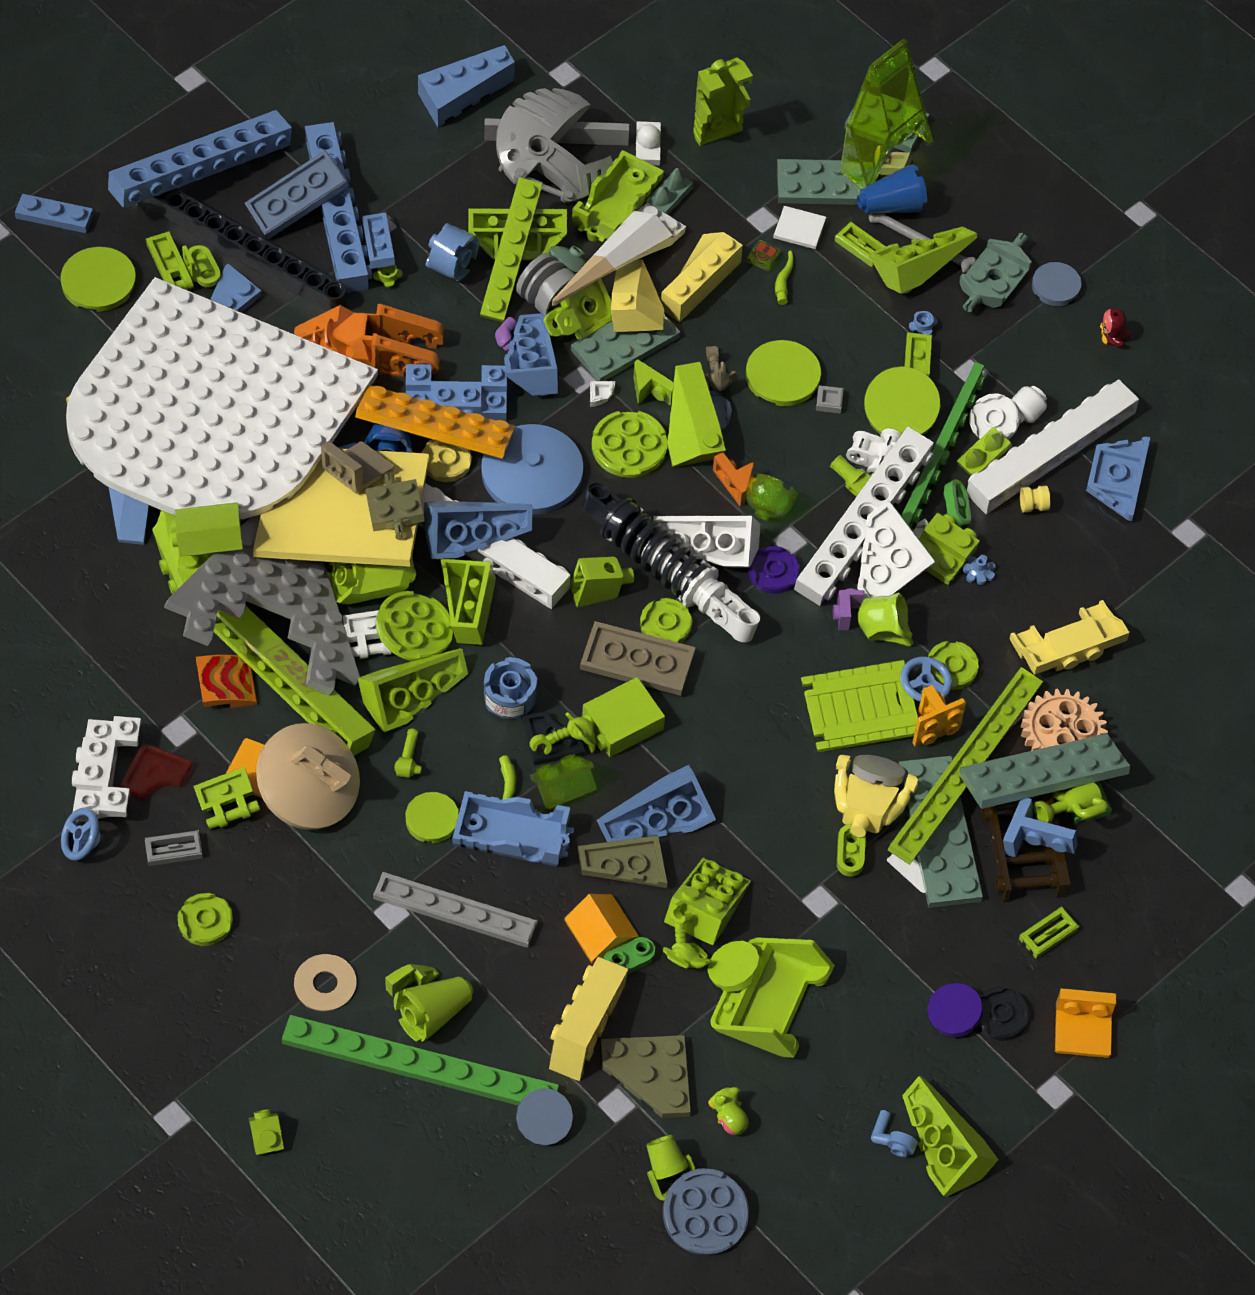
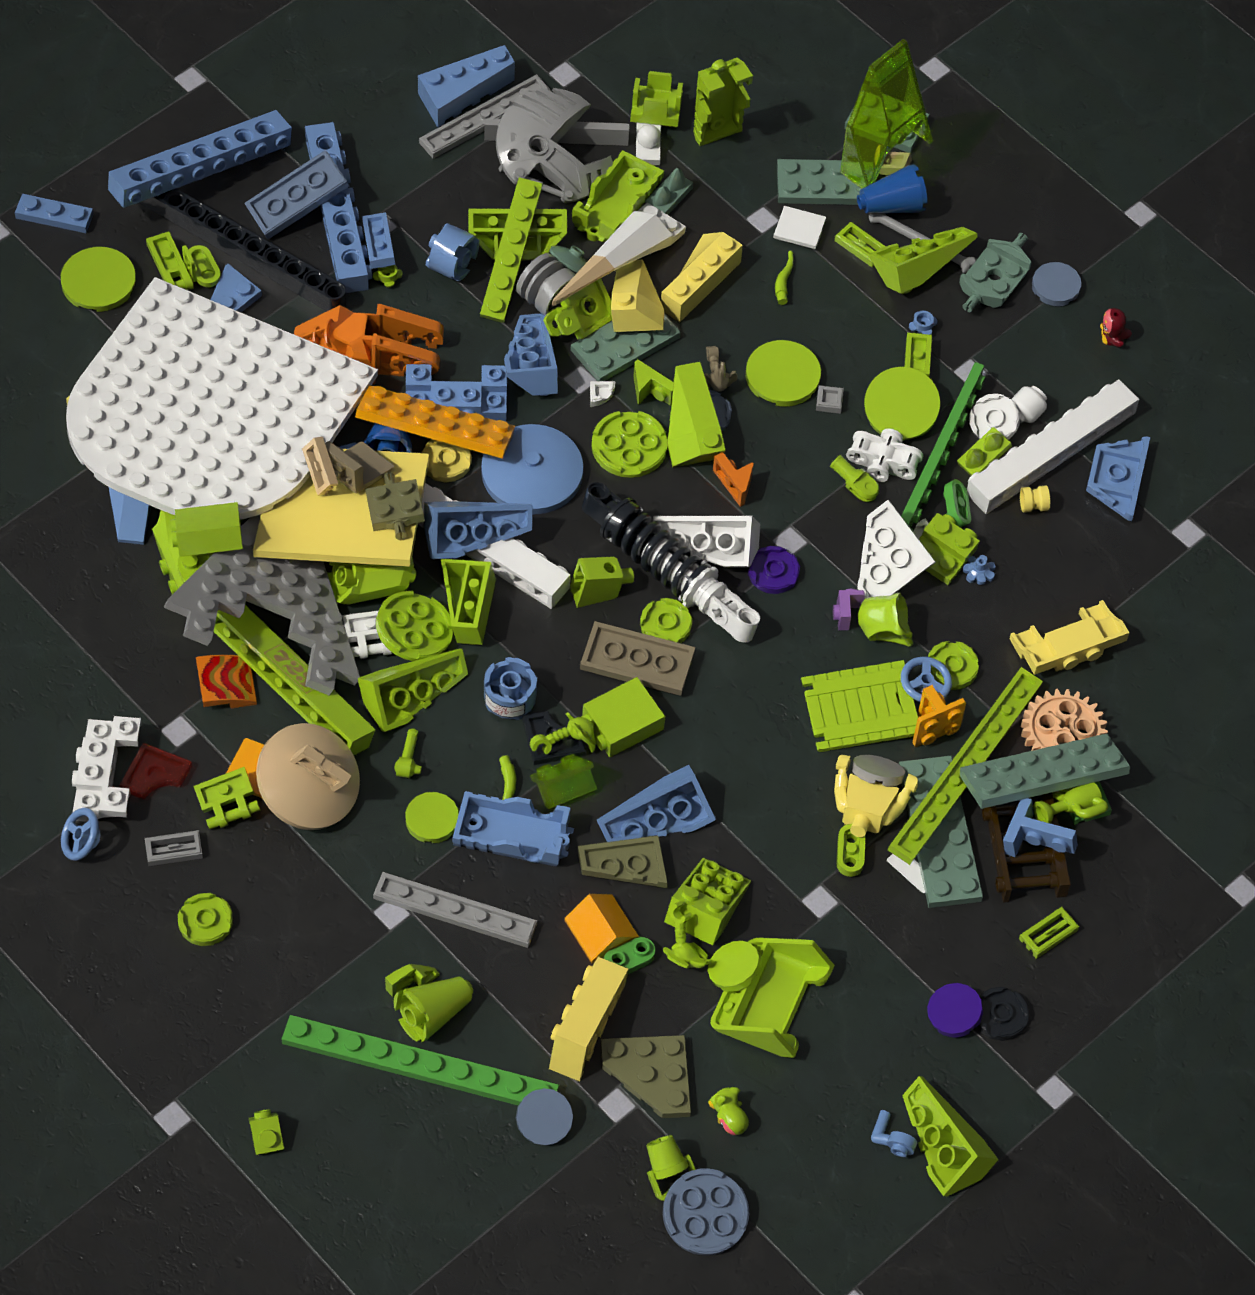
(320, 465): none -> tan tile
(325, 1001): tan gear -> none
(473, 121): none -> light grey tile
(503, 334): medium lavender arm -> none
(657, 101): none -> lime panel
(764, 255): tile -> none
(769, 497): clear neon green cylinder -> none
(909, 445): white brick -> none
(1084, 1022): light orange bracket -> none

